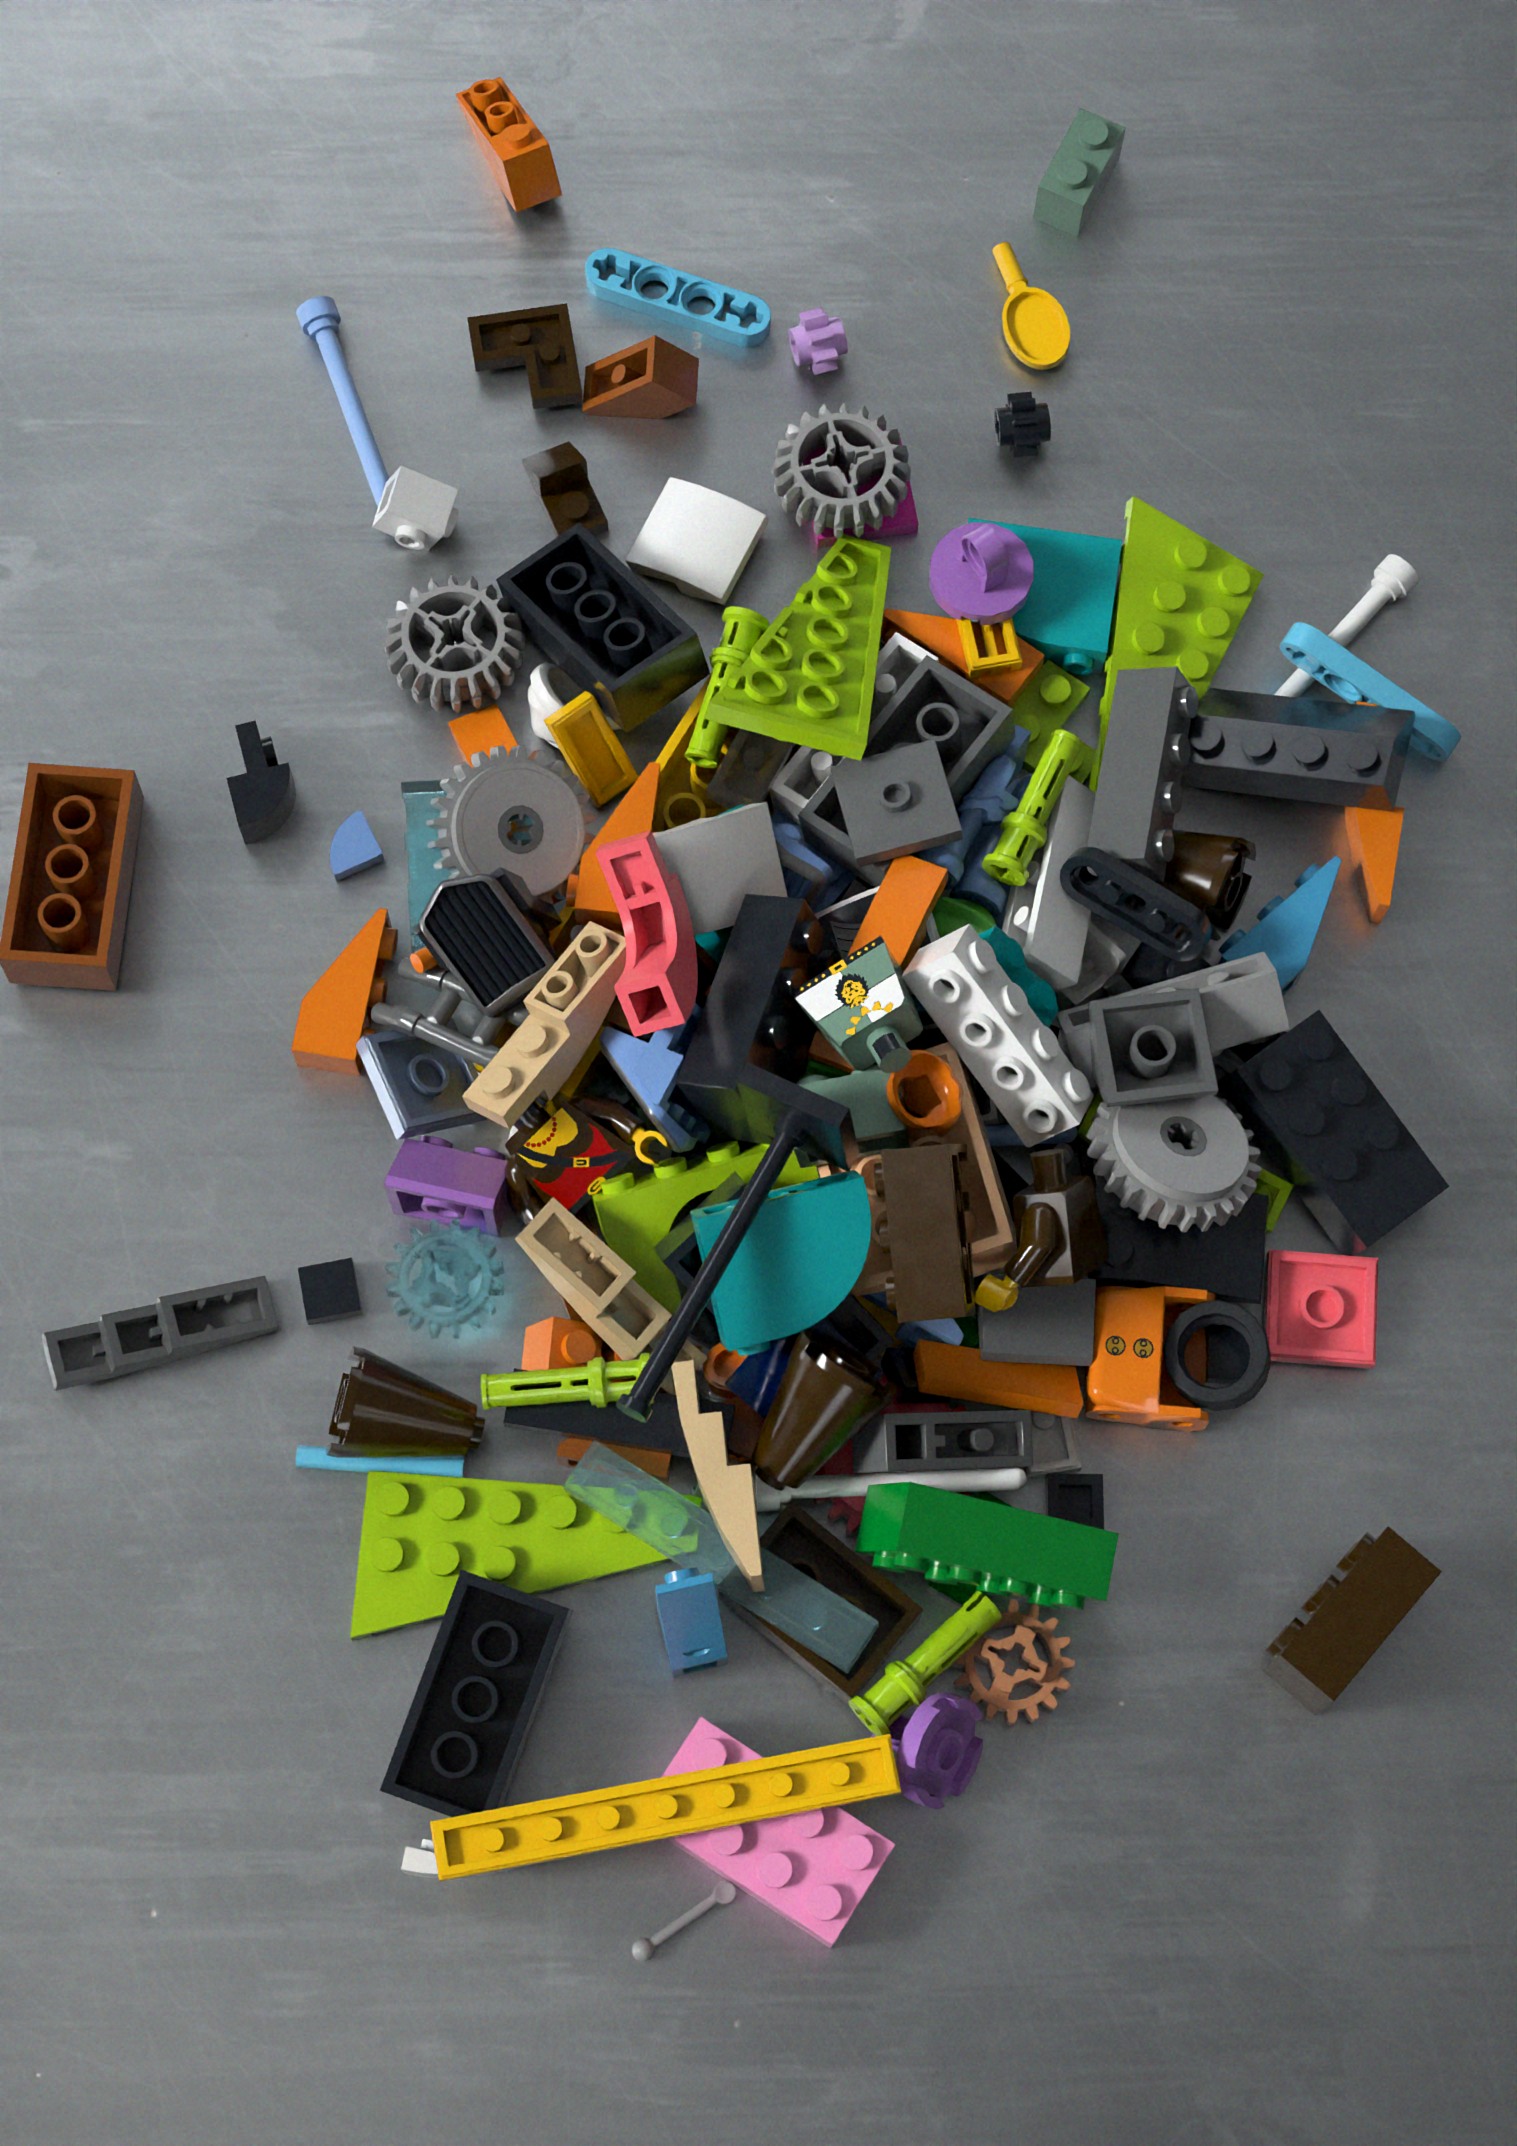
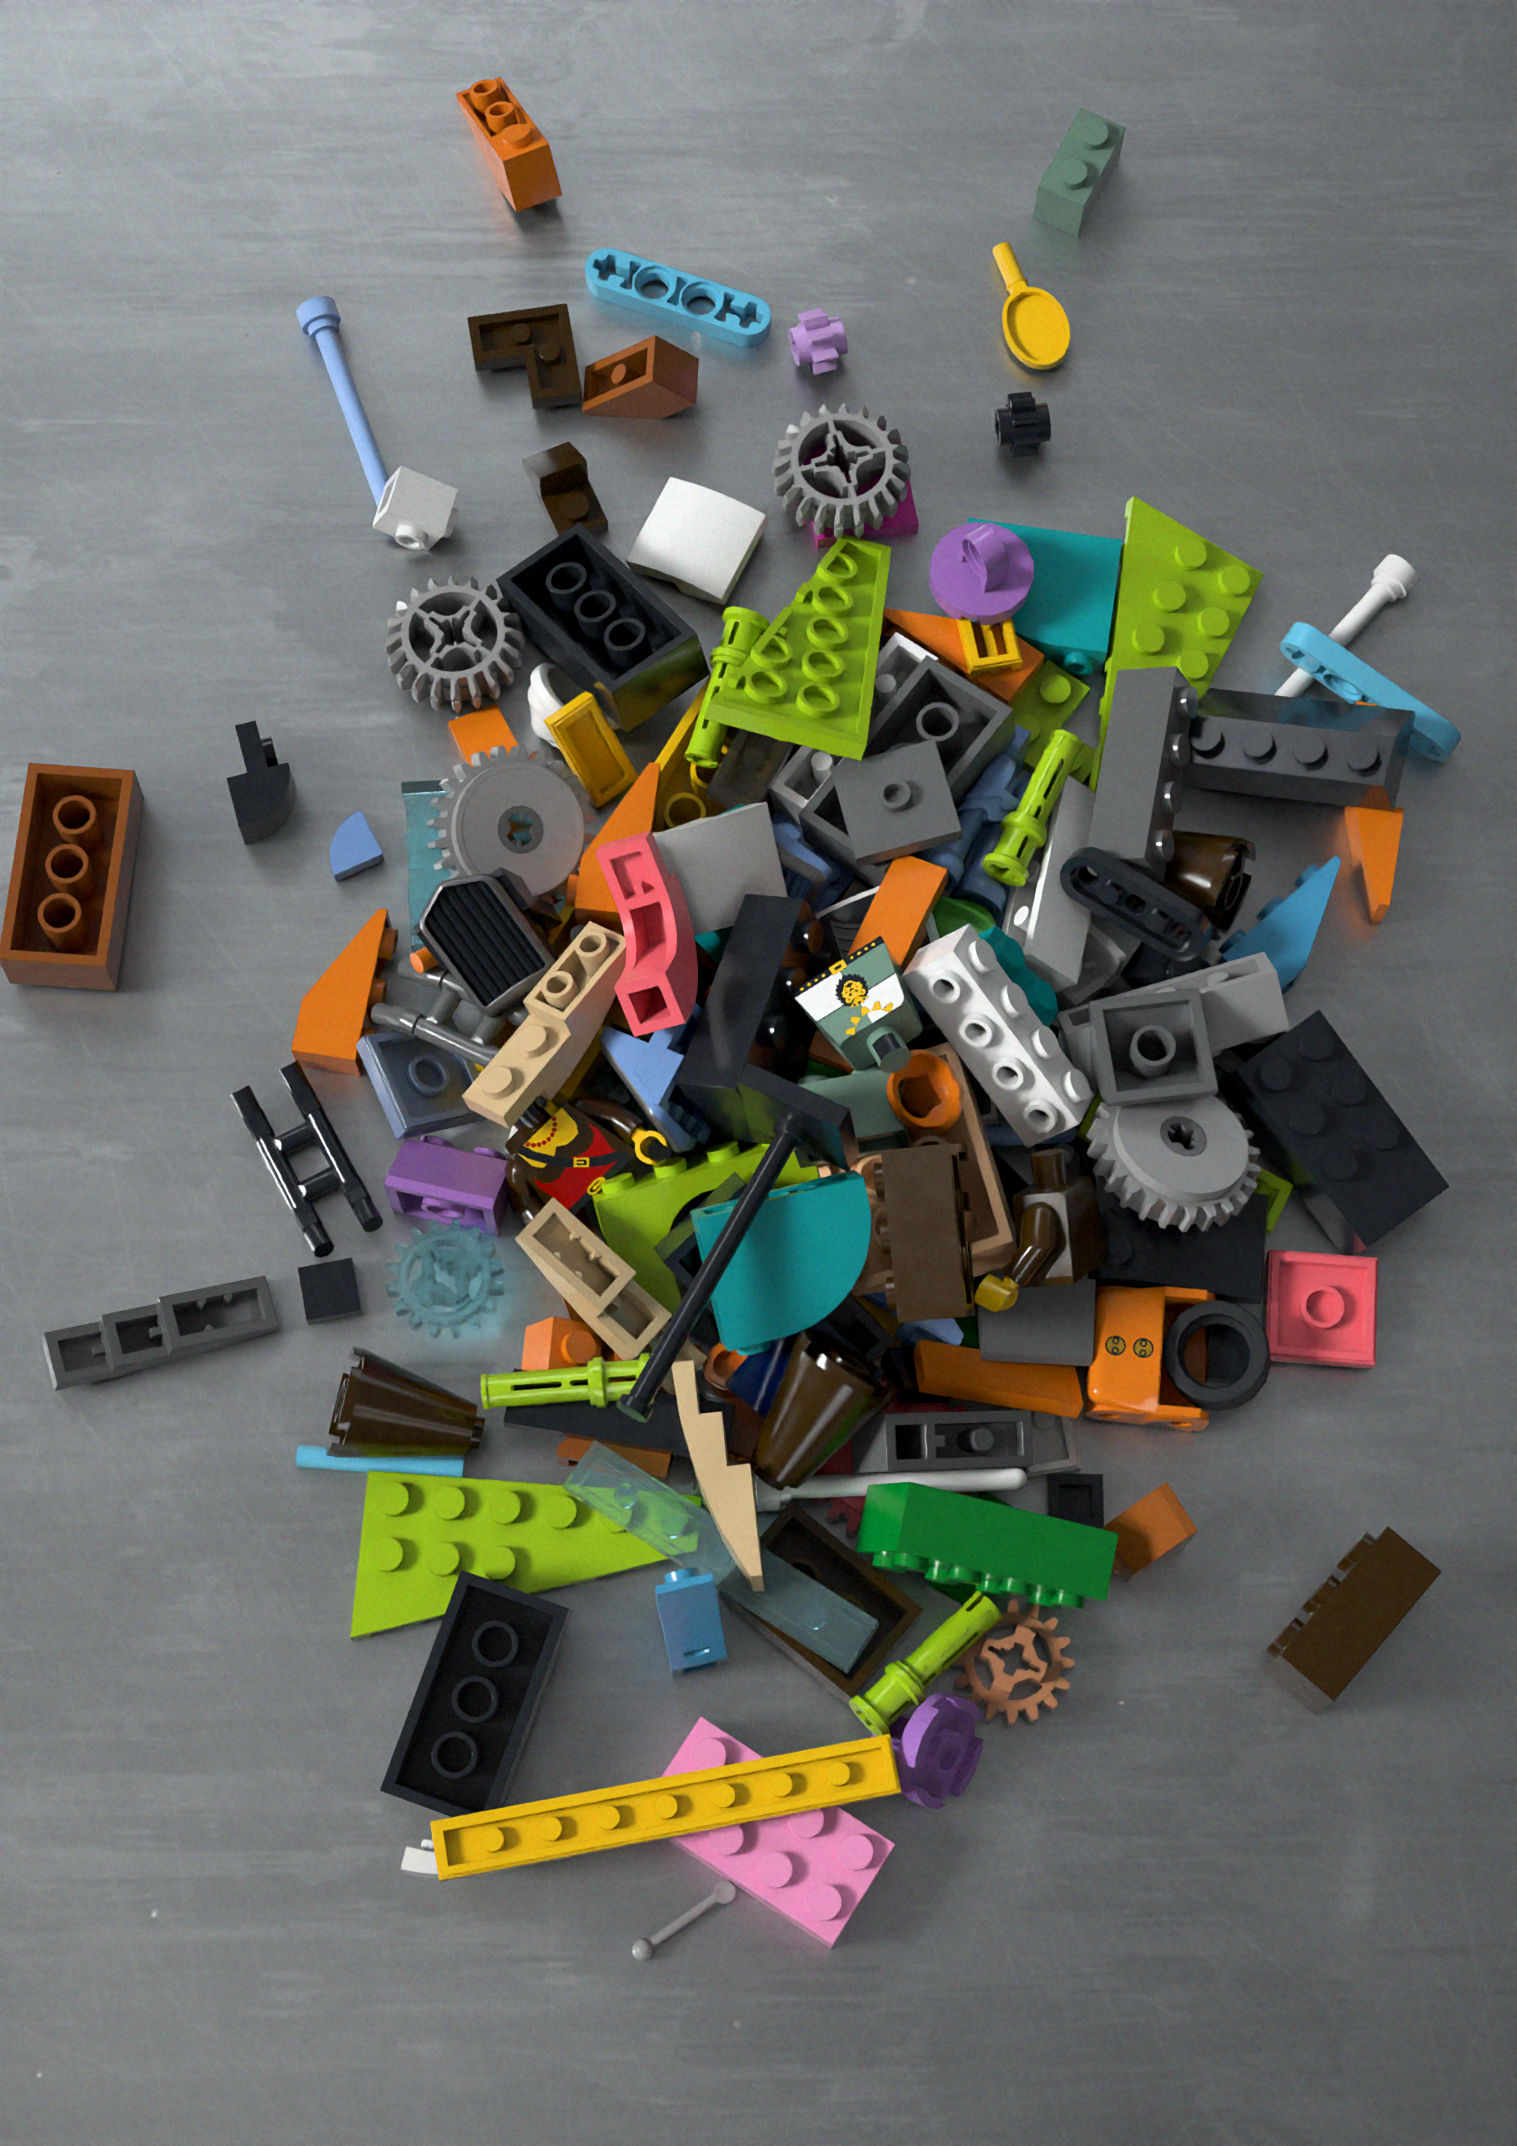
(315, 1128): none -> black piece
(1150, 1533): none -> dark orange slope

